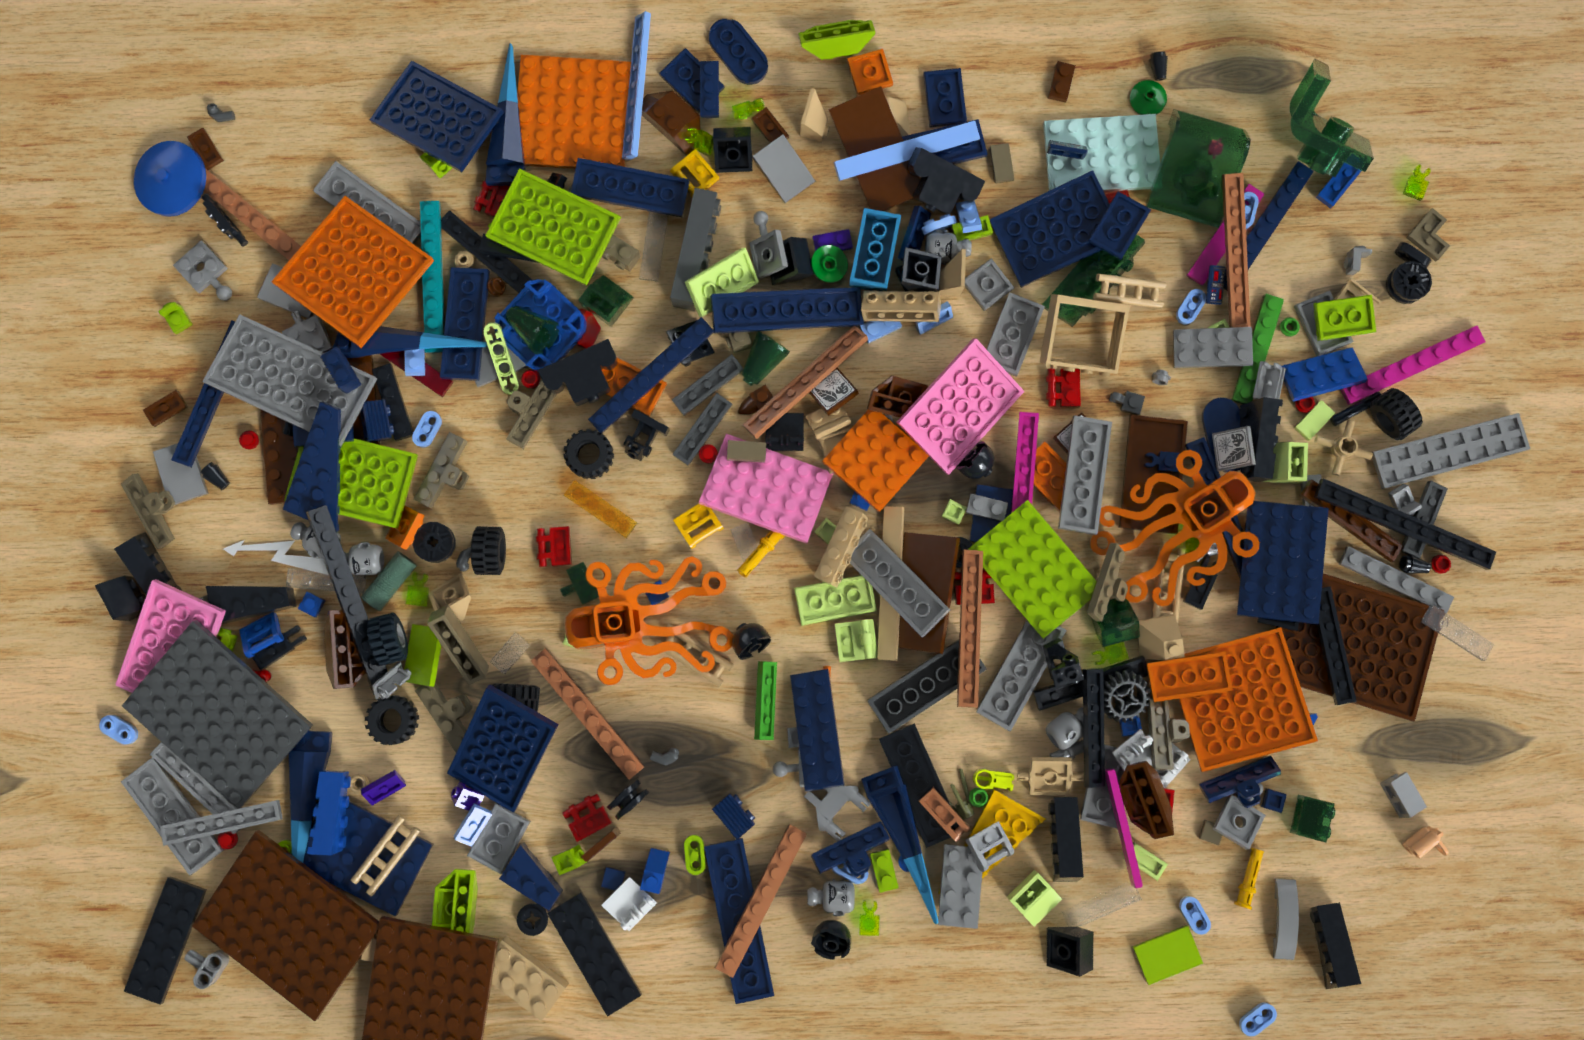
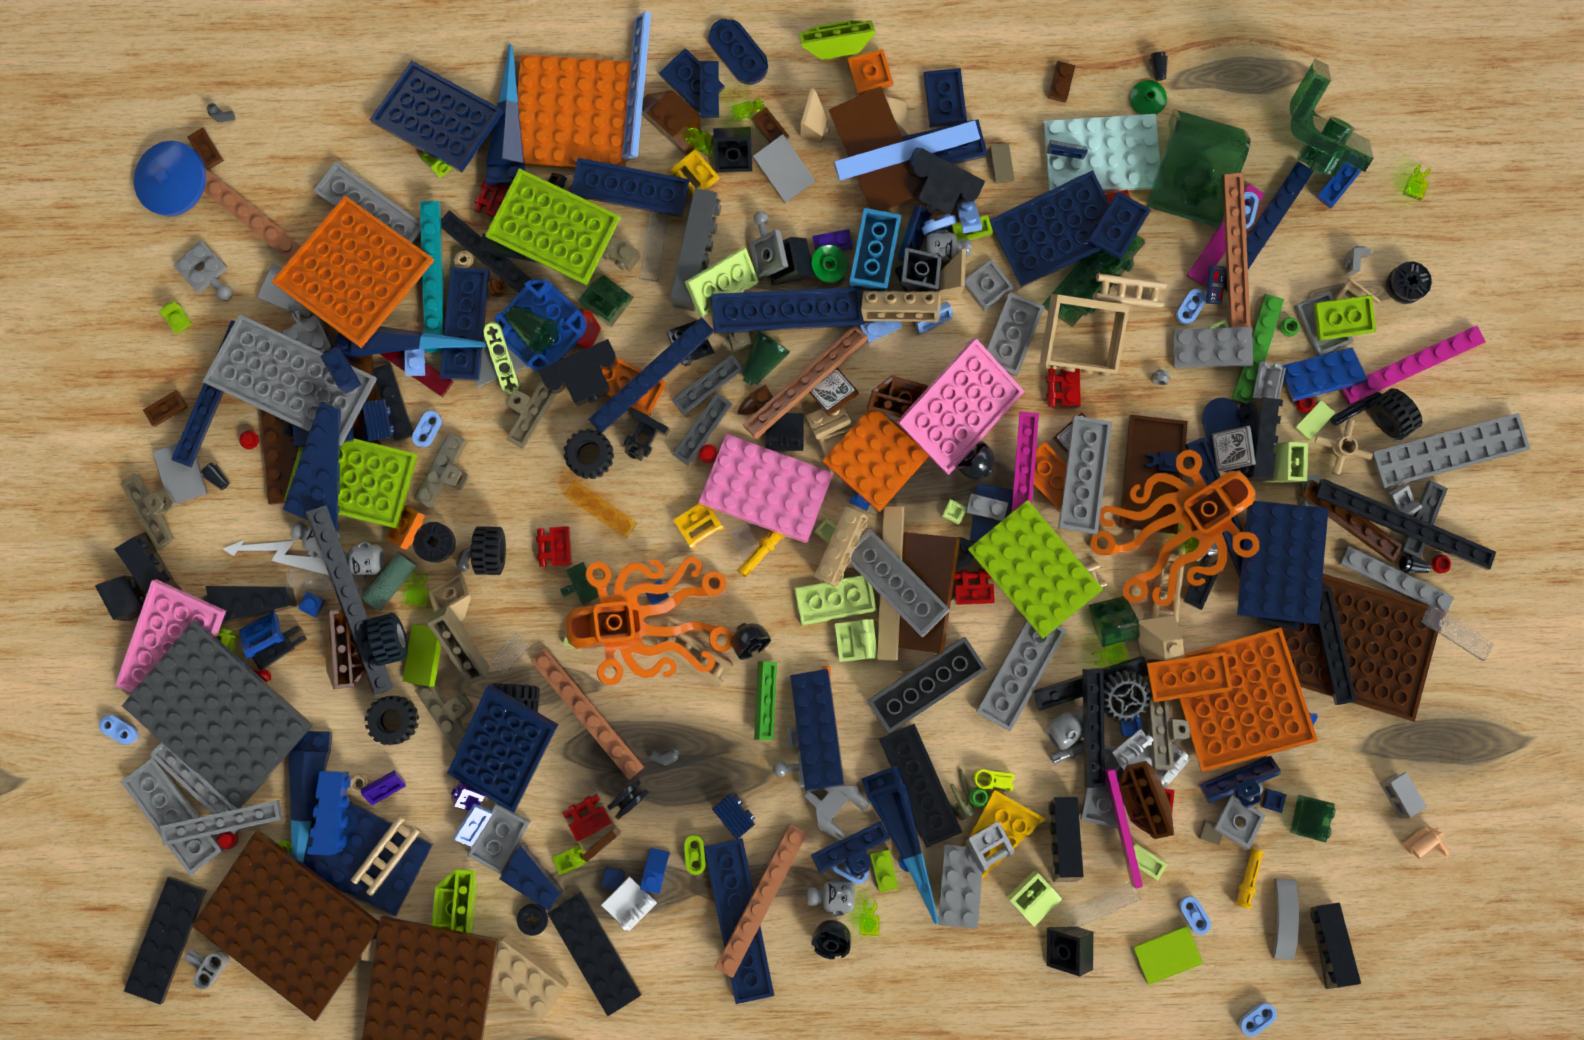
(223, 221): black plate -> none
(385, 685): light grey hinge -> none
(530, 379): red plate -> none
(746, 451): dark tan tile -> none
(944, 814): nougat plate -> none
(970, 629): nougat plate -> none
(1050, 776): tan plate -> none
(1068, 670): black tile -> none
(1108, 583): dark tan plate -> none
(1129, 402): dark grey plate -> none
(1215, 148): clear pink plate -> none
(1409, 253): black beam -> none
(1425, 235): dark tan plate -> none

